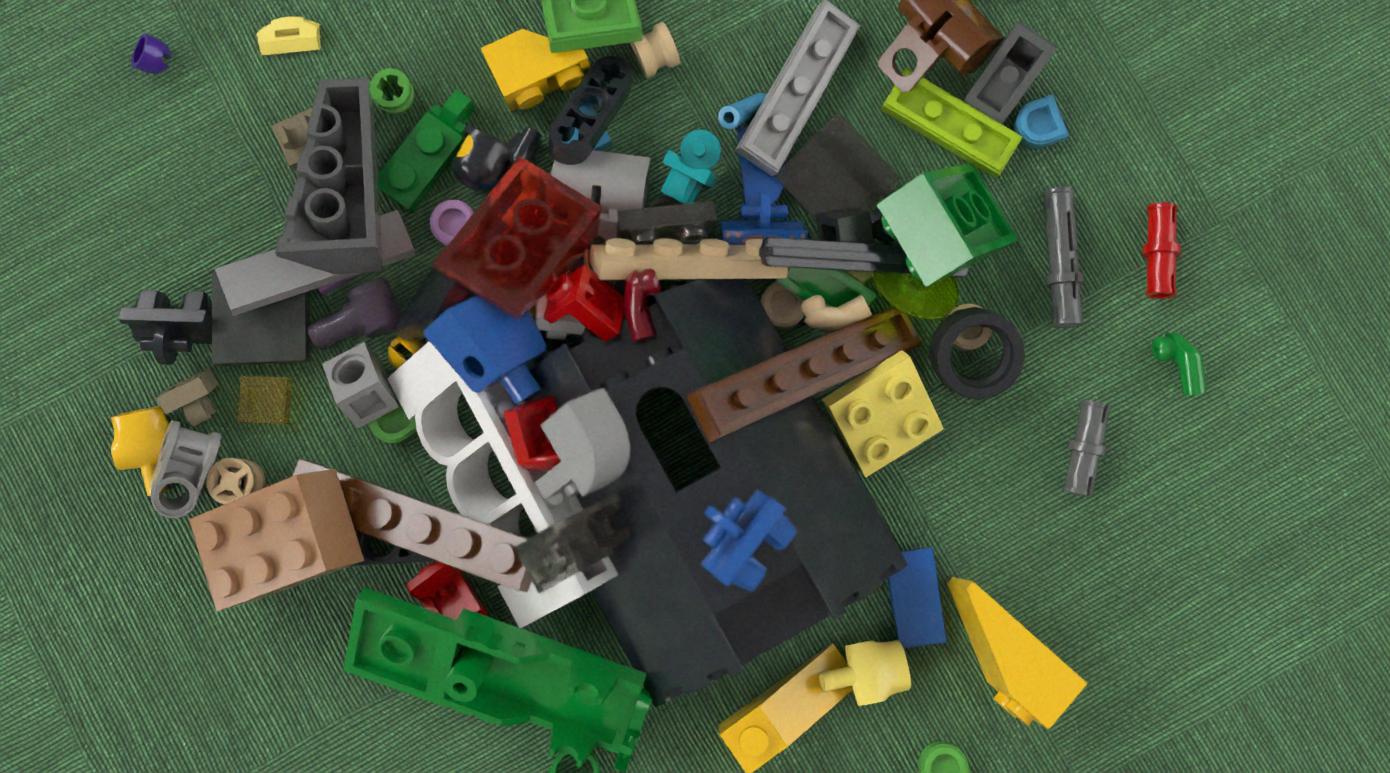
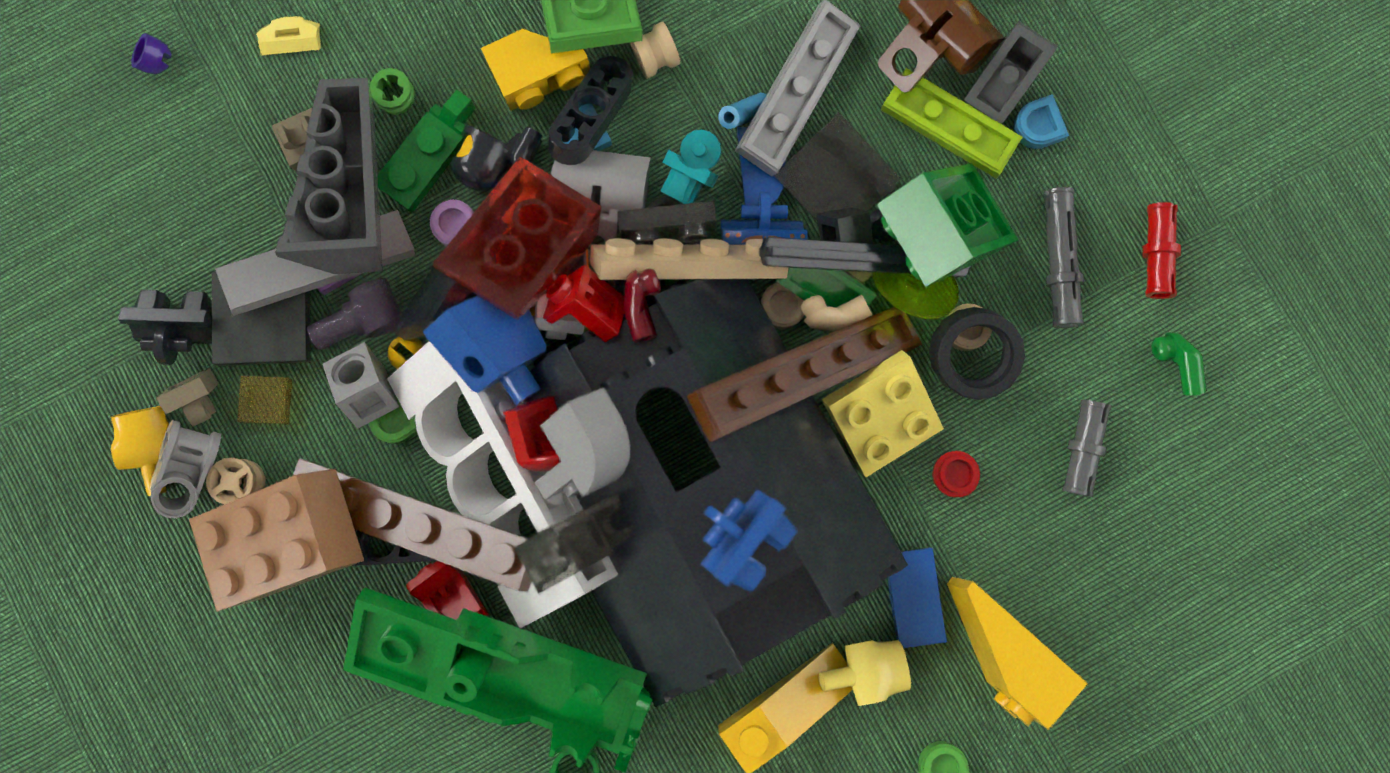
(956, 474): none -> red plate

